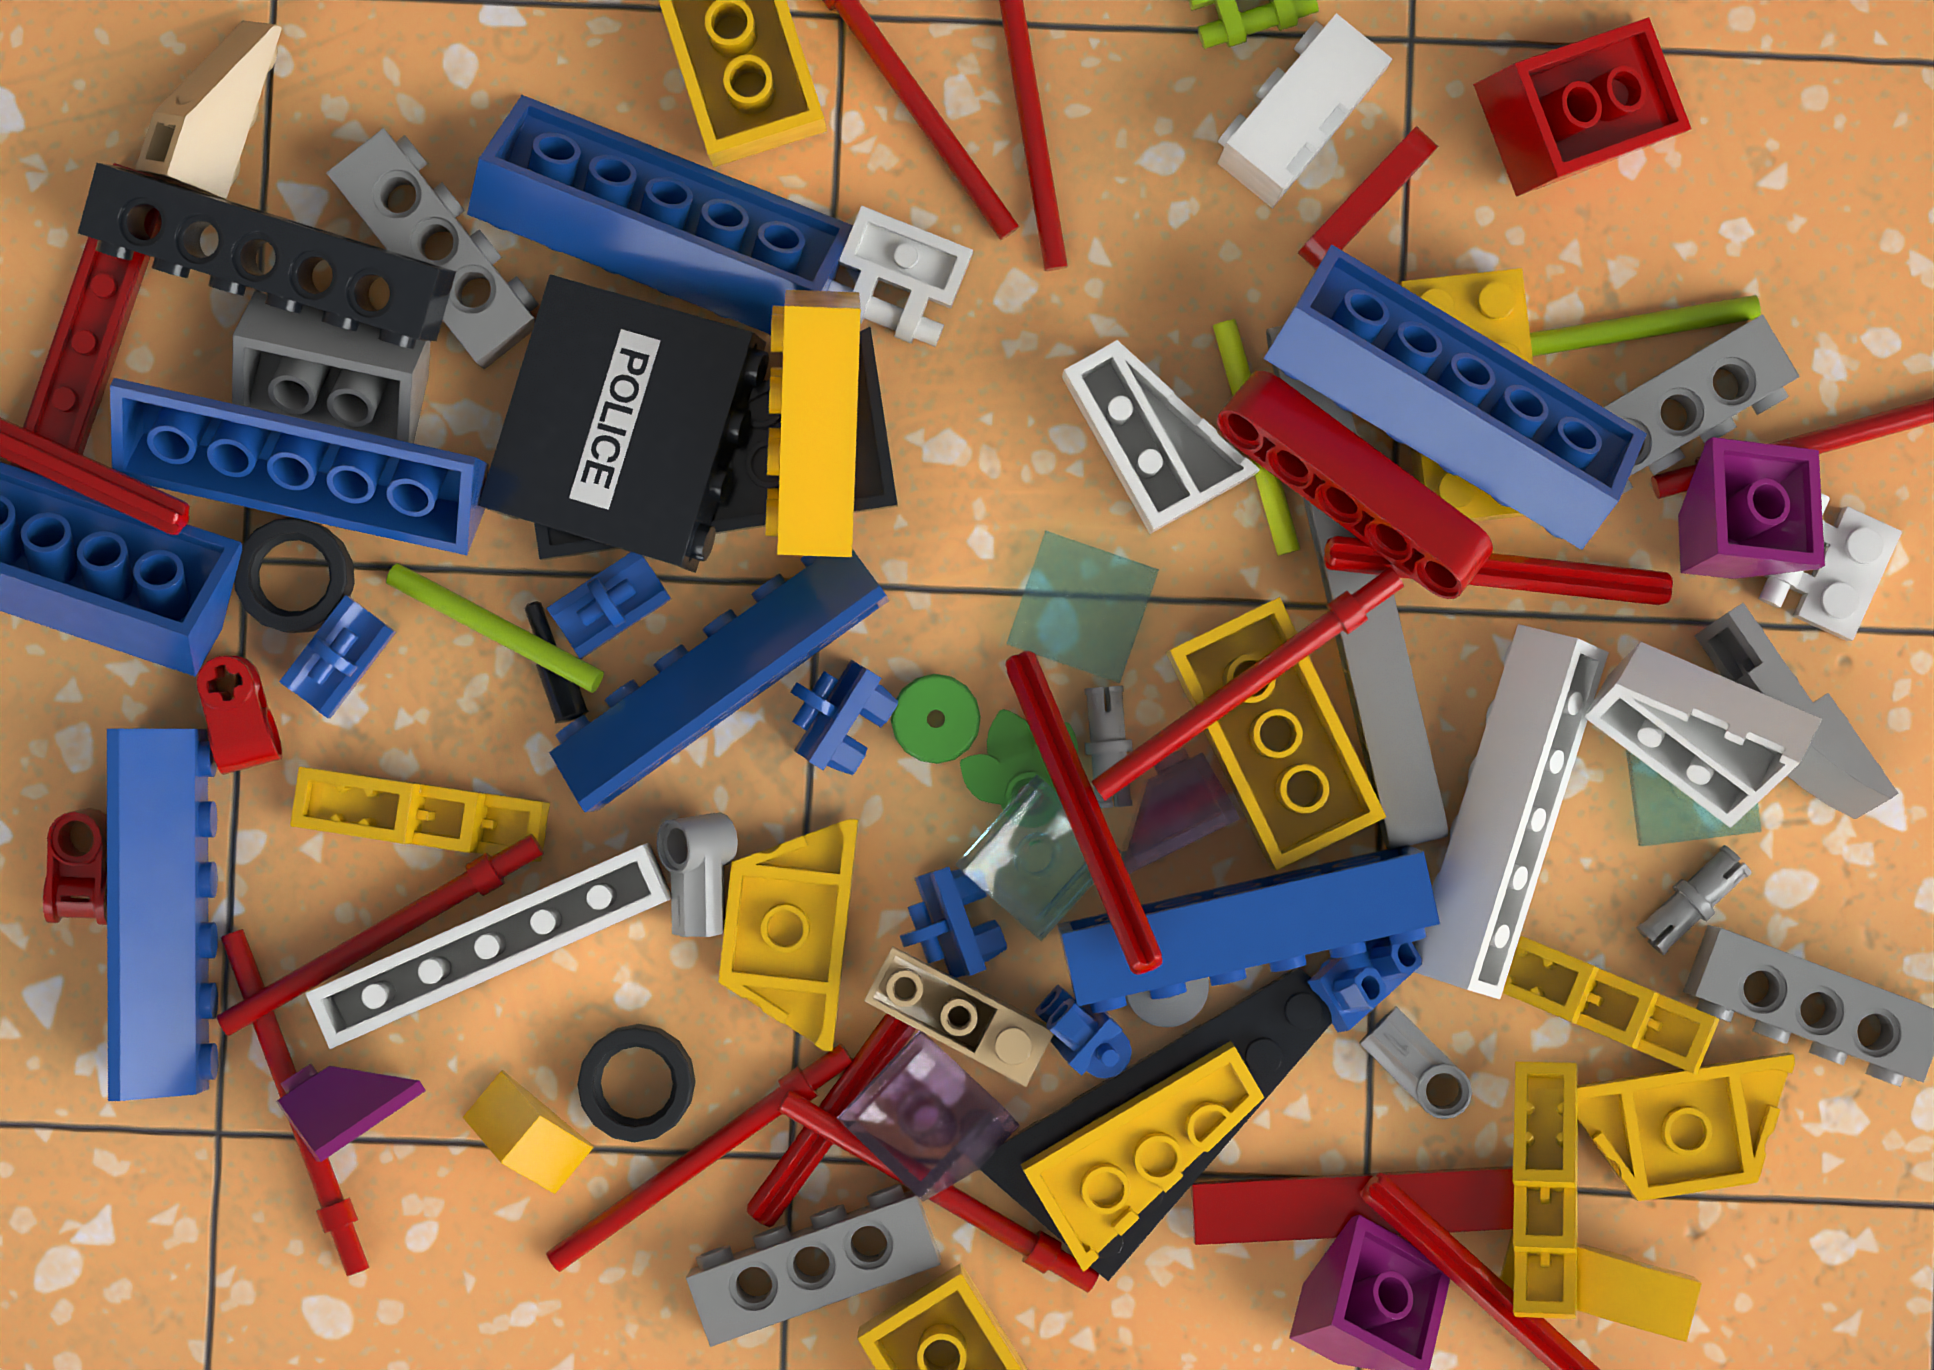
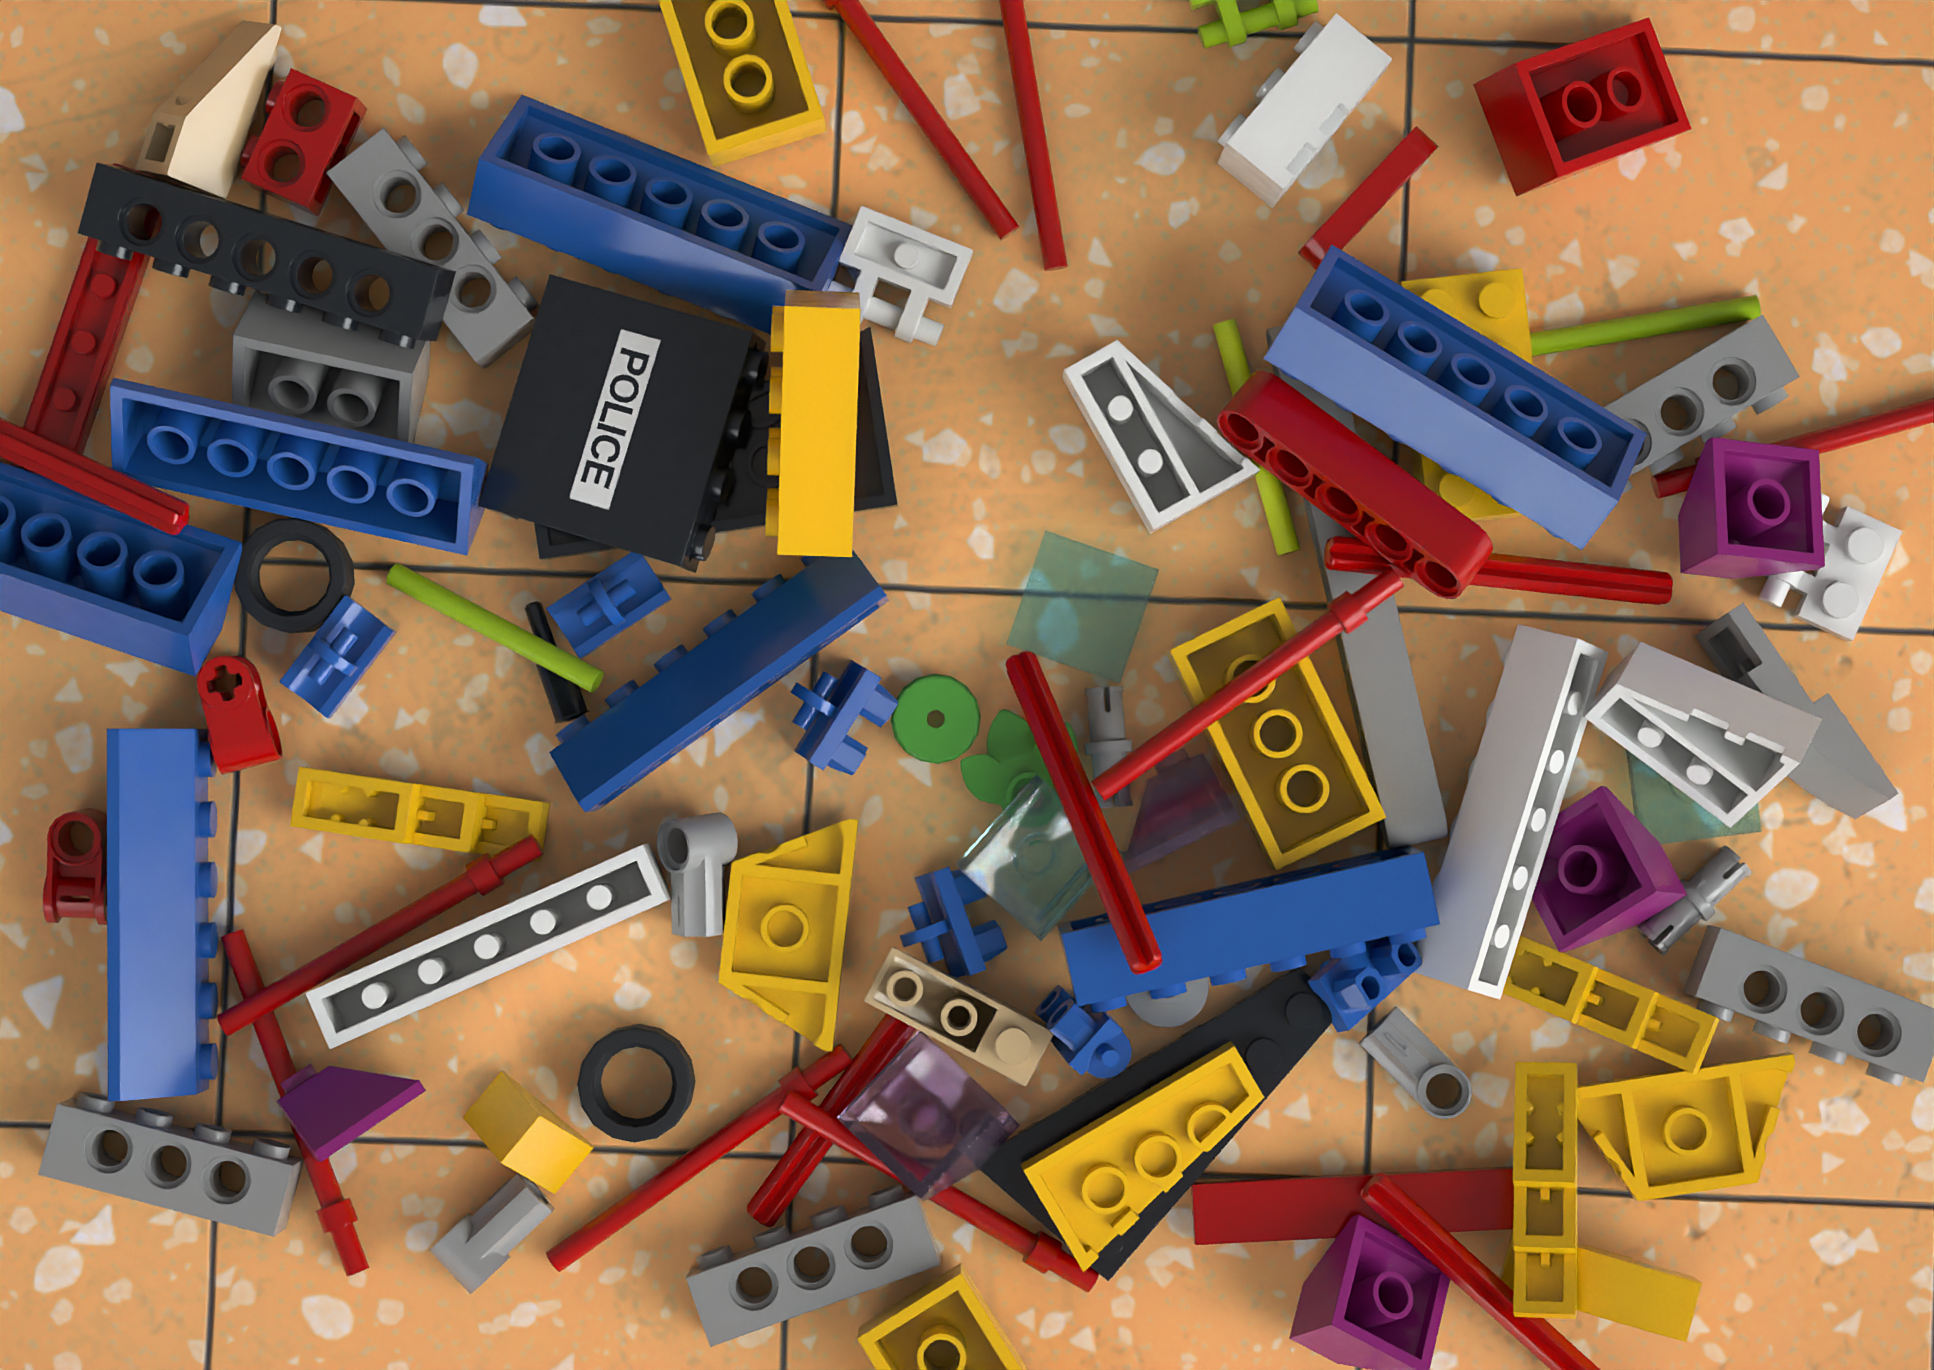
(78, 1157): none -> light grey brick
(317, 146): none -> red brick
(483, 1241): none -> light grey piece
(1601, 873): none -> magenta slope

